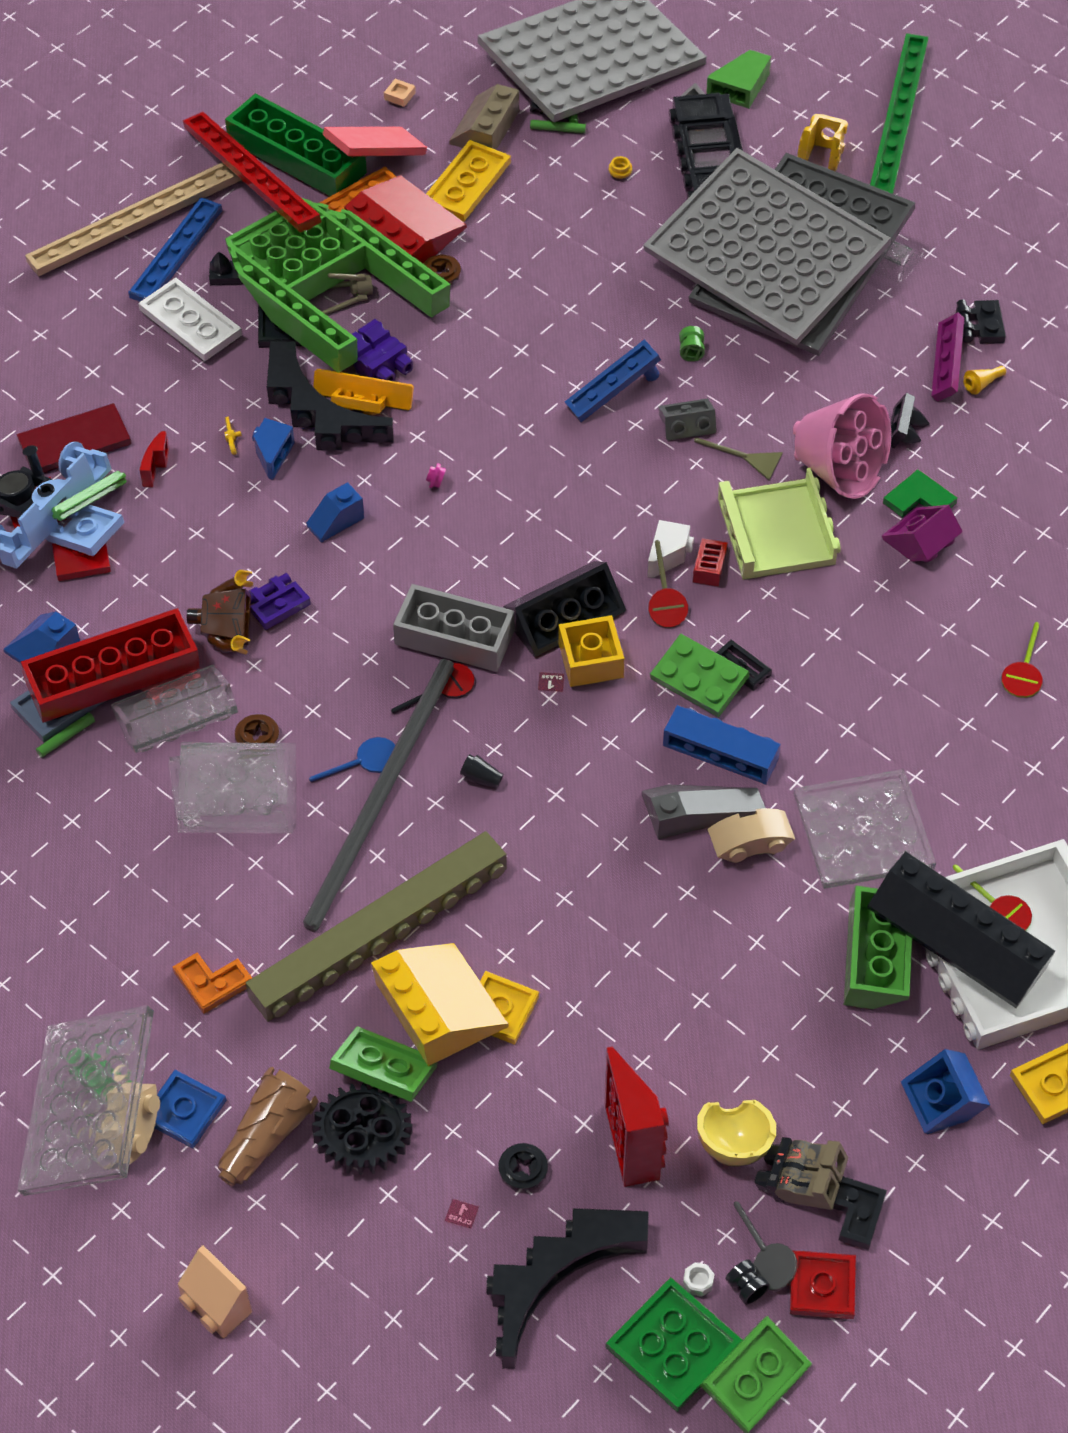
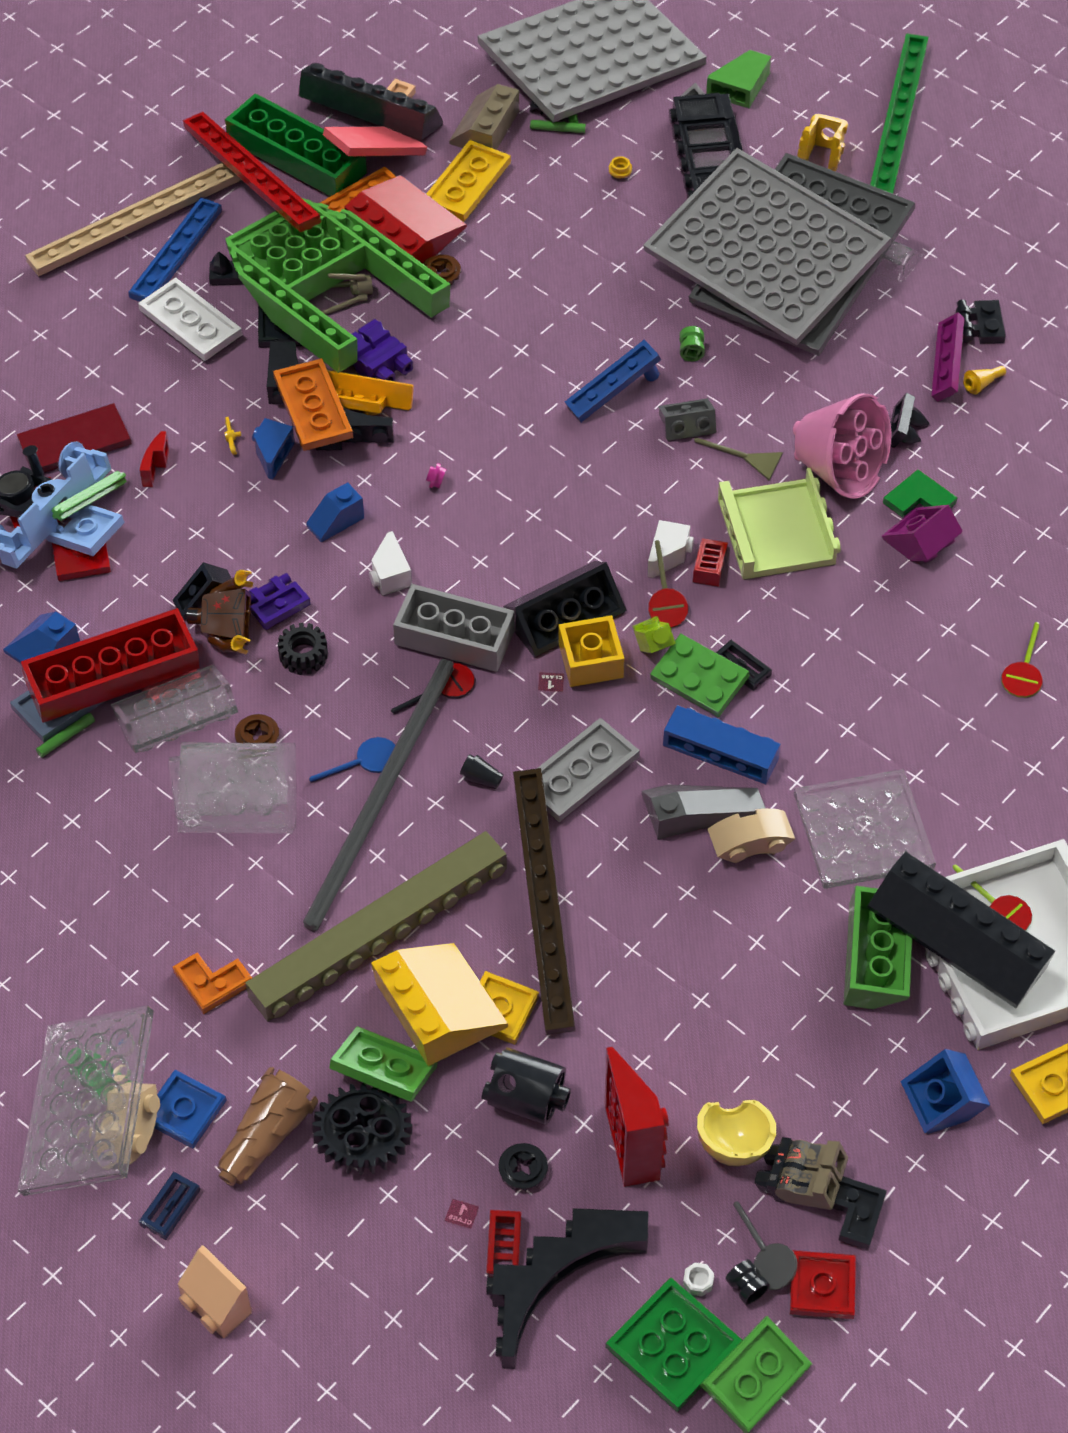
(156, 1227): none -> dark blue tile
(199, 584): none -> black slope
(299, 636): none -> black tyre
(313, 404): none -> orange plate
(368, 101): none -> black slope
(390, 567): none -> white slope
(507, 1217): none -> red slope
(537, 1087): none -> black cylinder
(544, 902): none -> dark brown plate
(584, 767): none -> light grey plate
(653, 635): none -> lime brick

